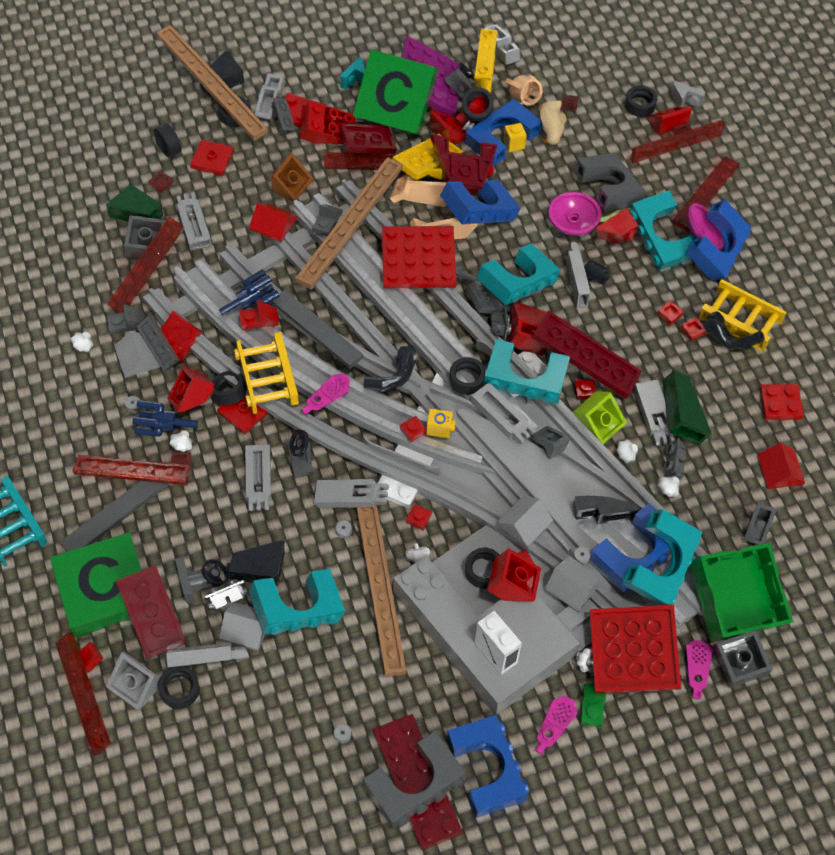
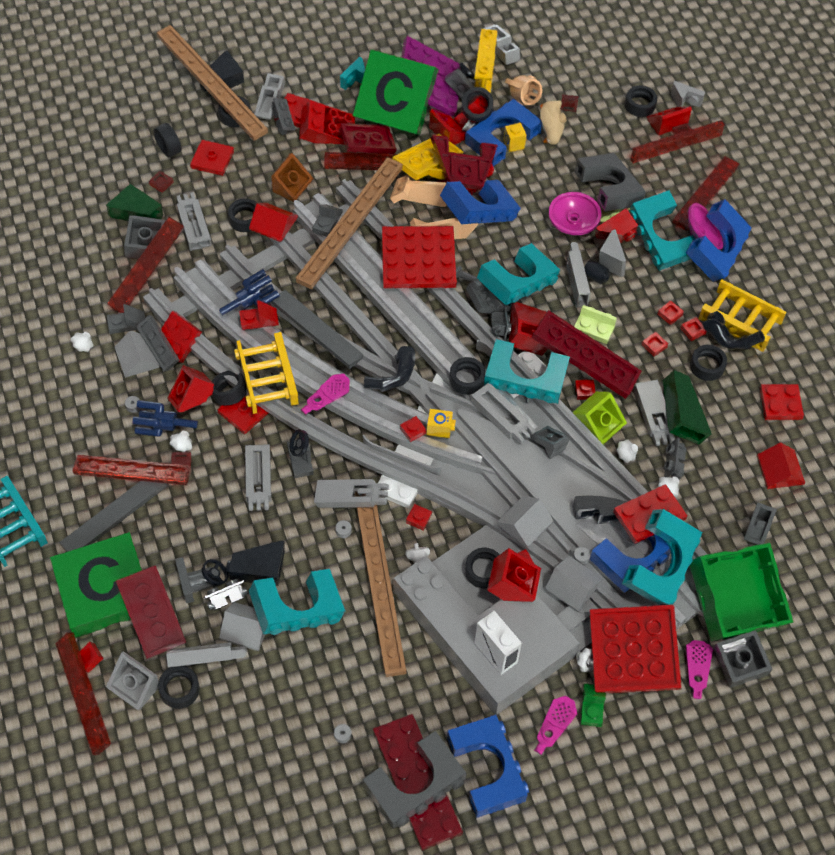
(238, 206): none -> black tyre
(596, 324): none -> yellowish green bracket
(612, 255): none -> light grey slope
(636, 512): none -> red plate
(654, 344): none -> red plate
(704, 373): none -> black tyre

